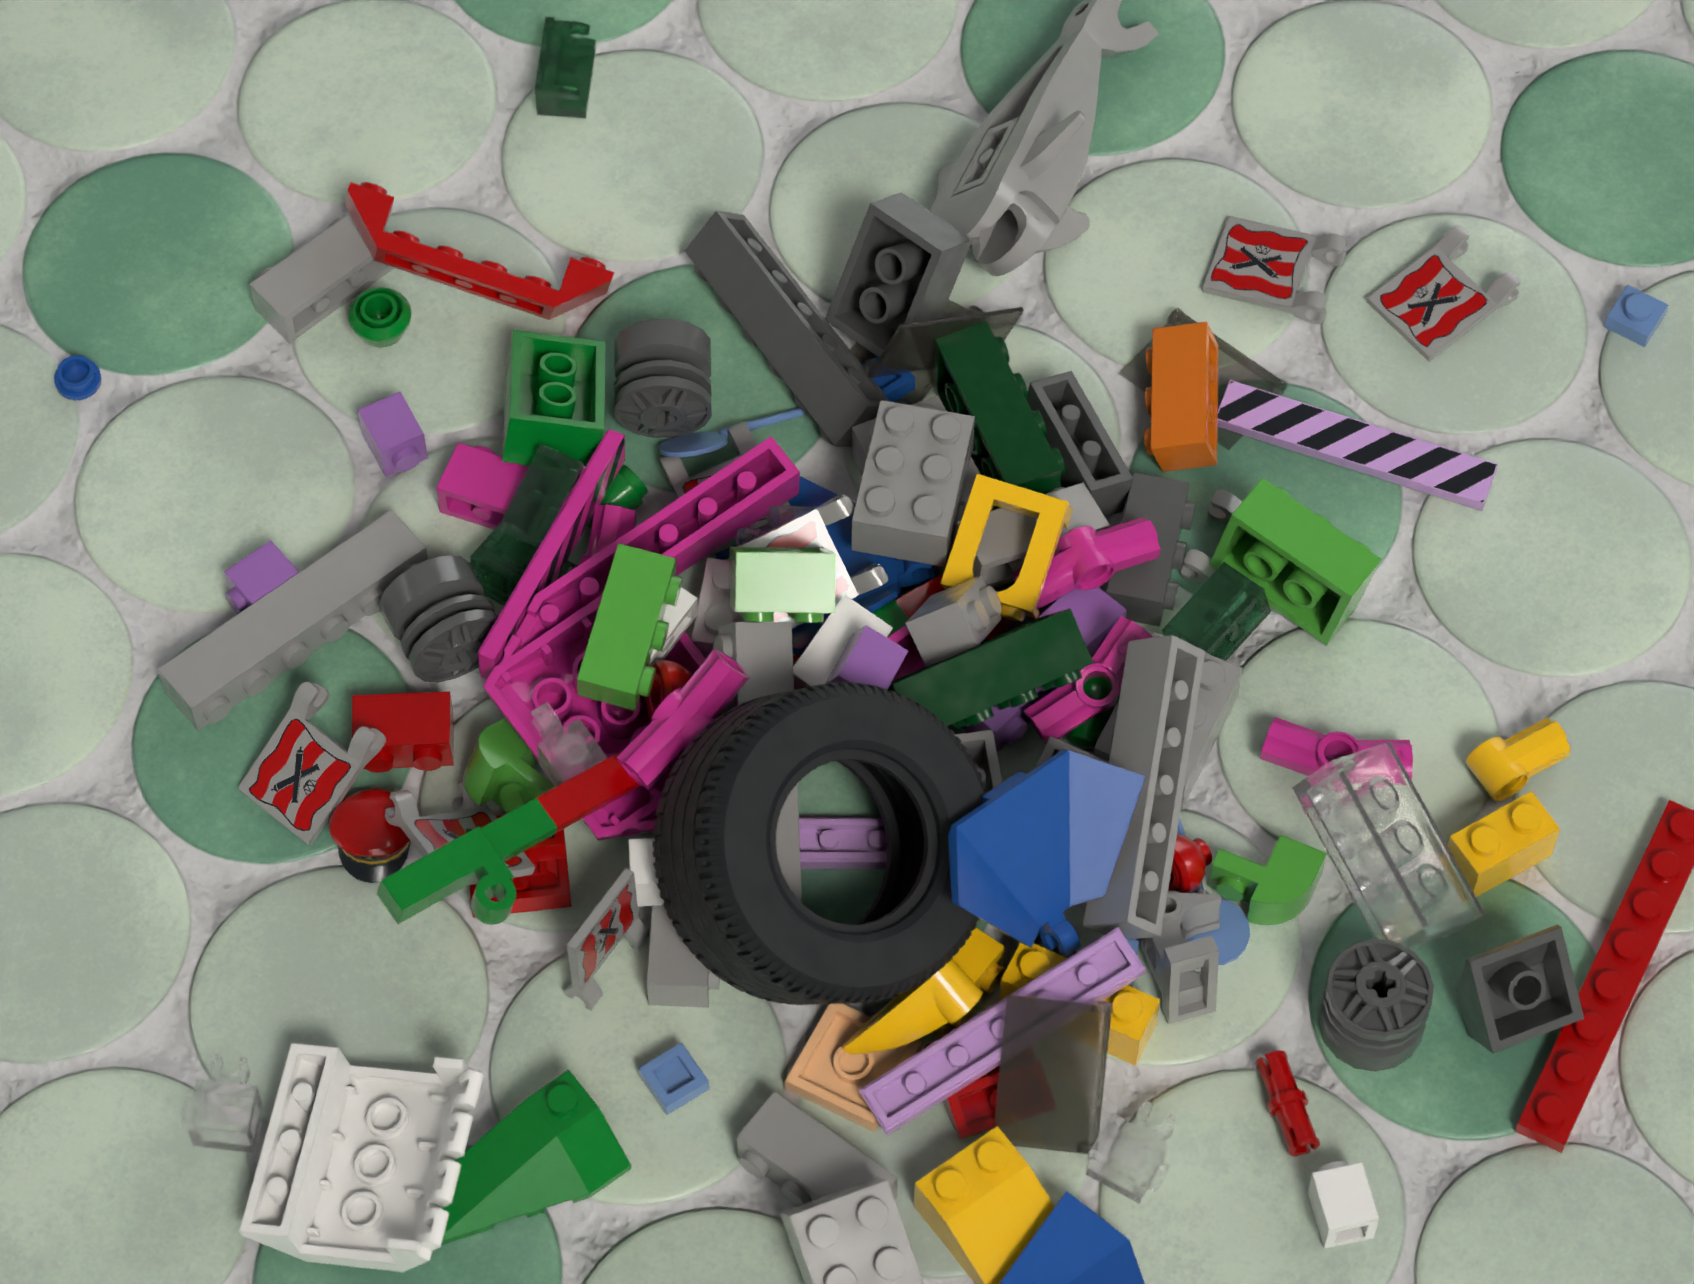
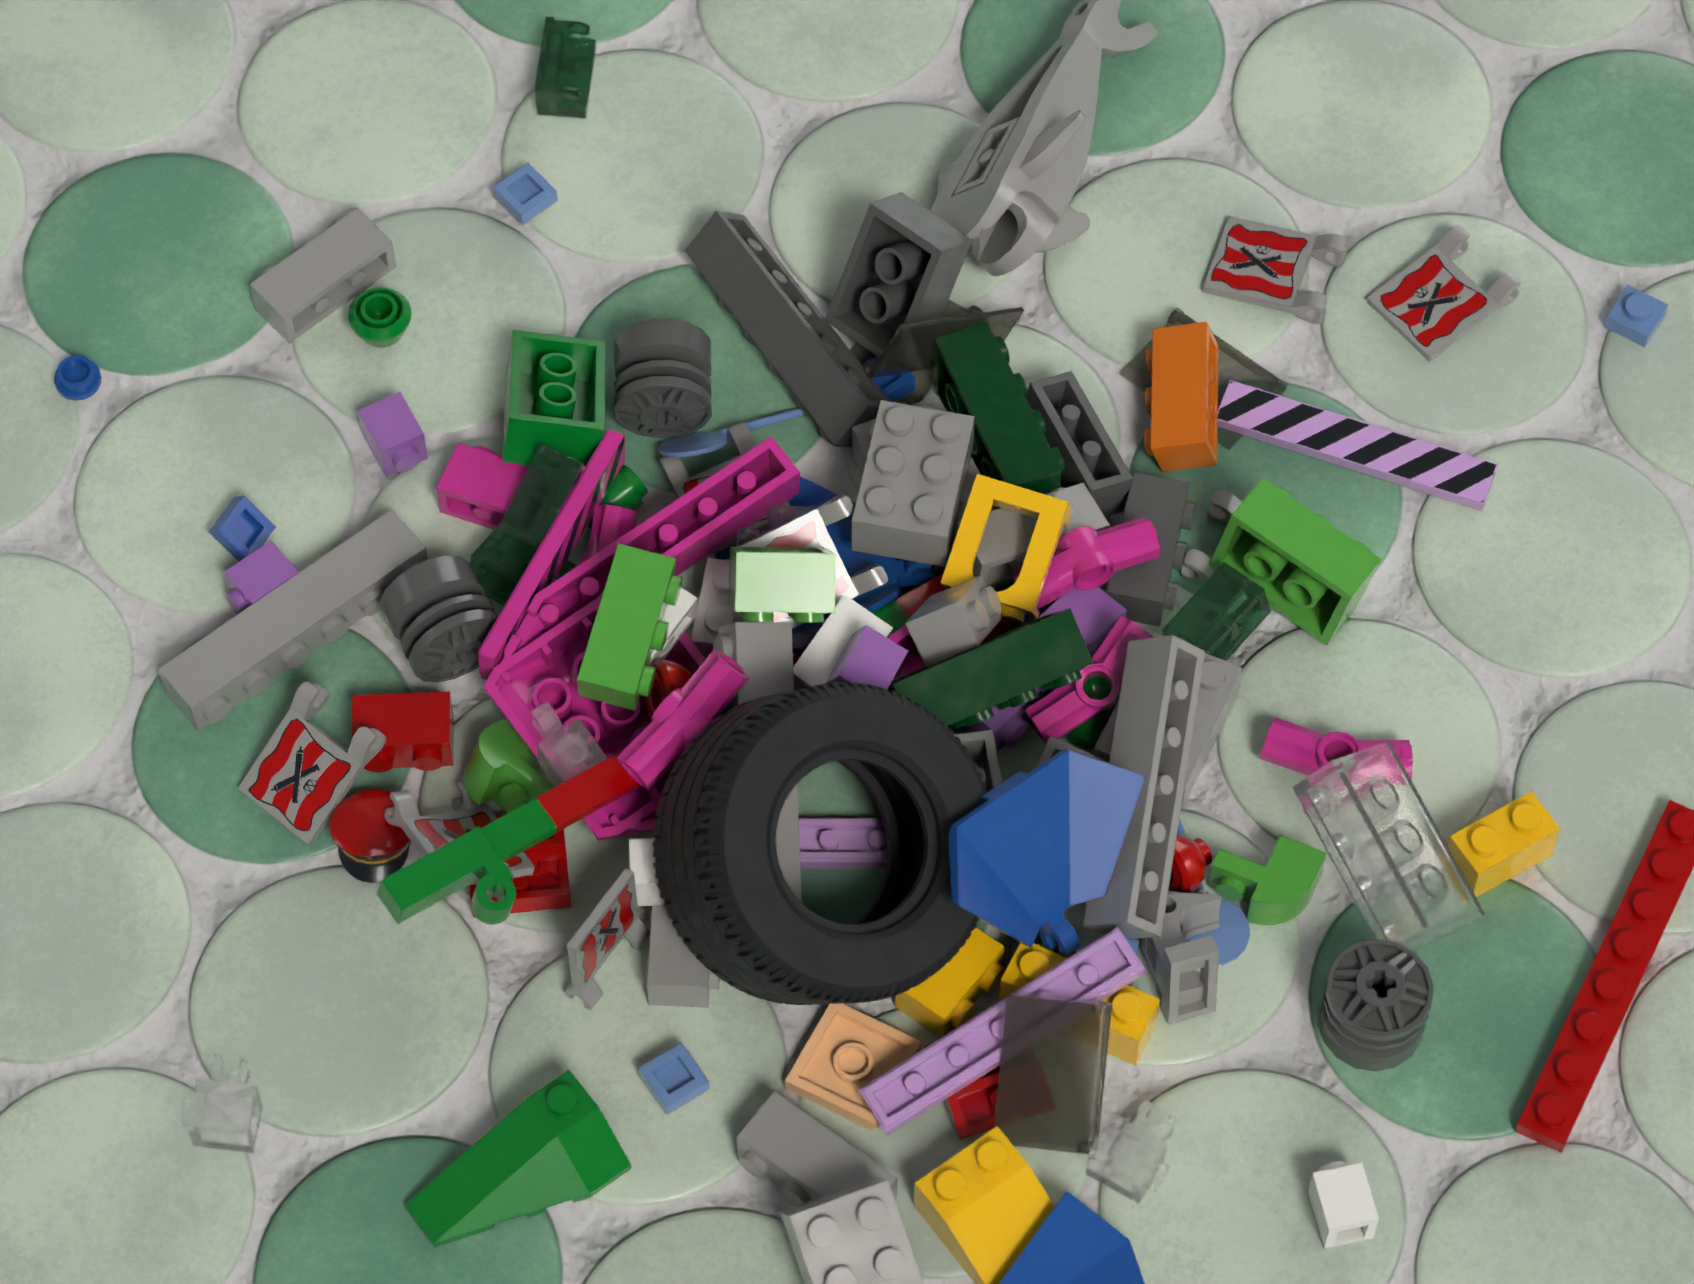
(241, 528): none -> blue plate
(360, 1160): white slope -> none
(371, 210): red slope -> none
(525, 194): none -> medium blue plate
(917, 1012): yellow piece -> none
(1287, 1103): red pin -> none
(1508, 764): yellow piece -> none
(1519, 990): dark grey slope -> none

